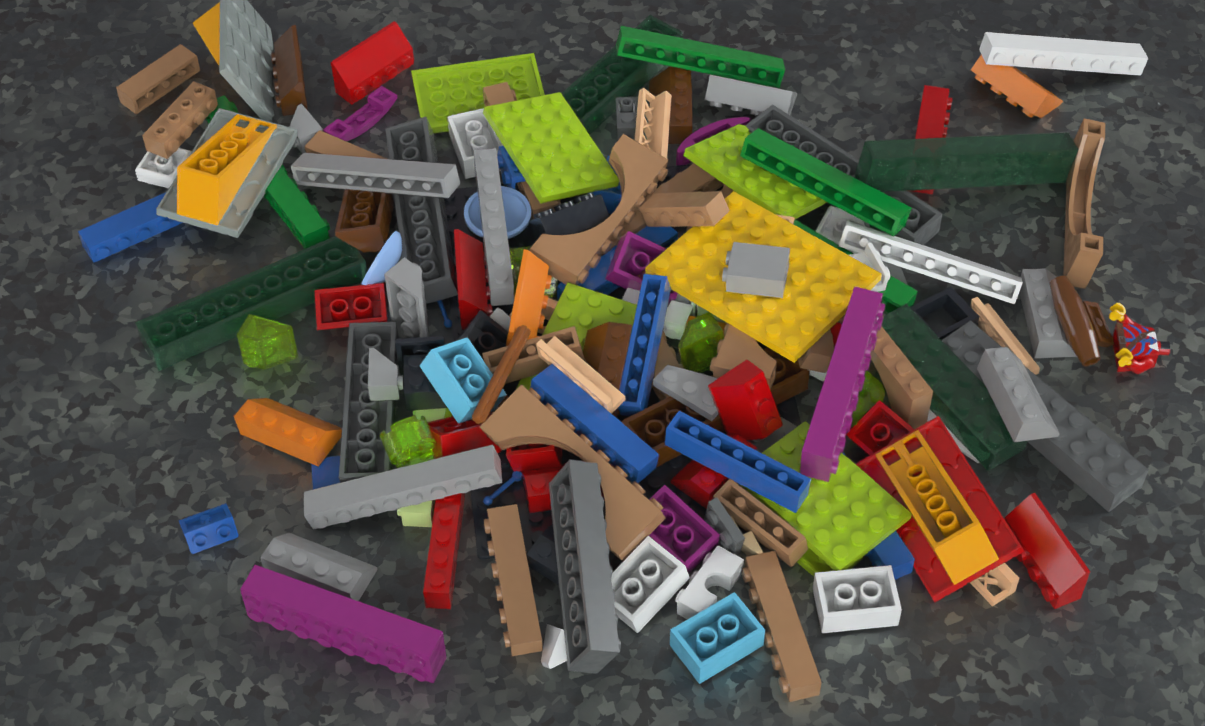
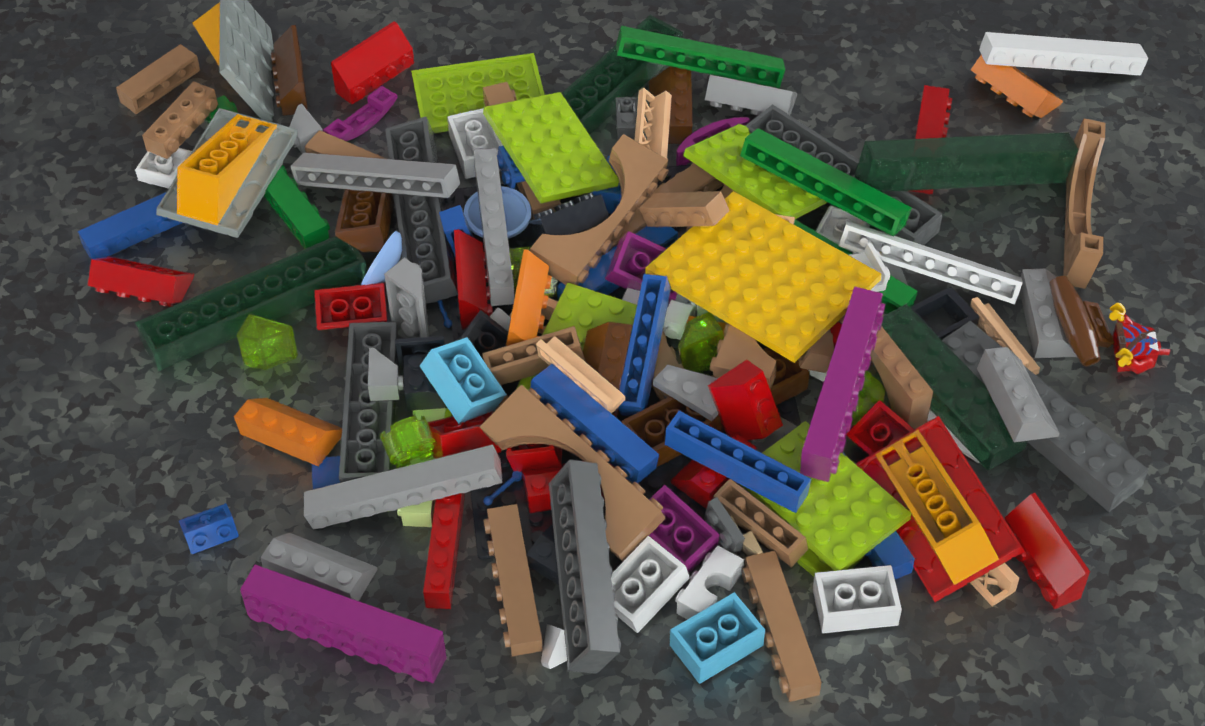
(139, 280): none -> red slope
(454, 219): none -> blue brick
(501, 374): dark orange axle -> none
(756, 269): light grey brick -> none

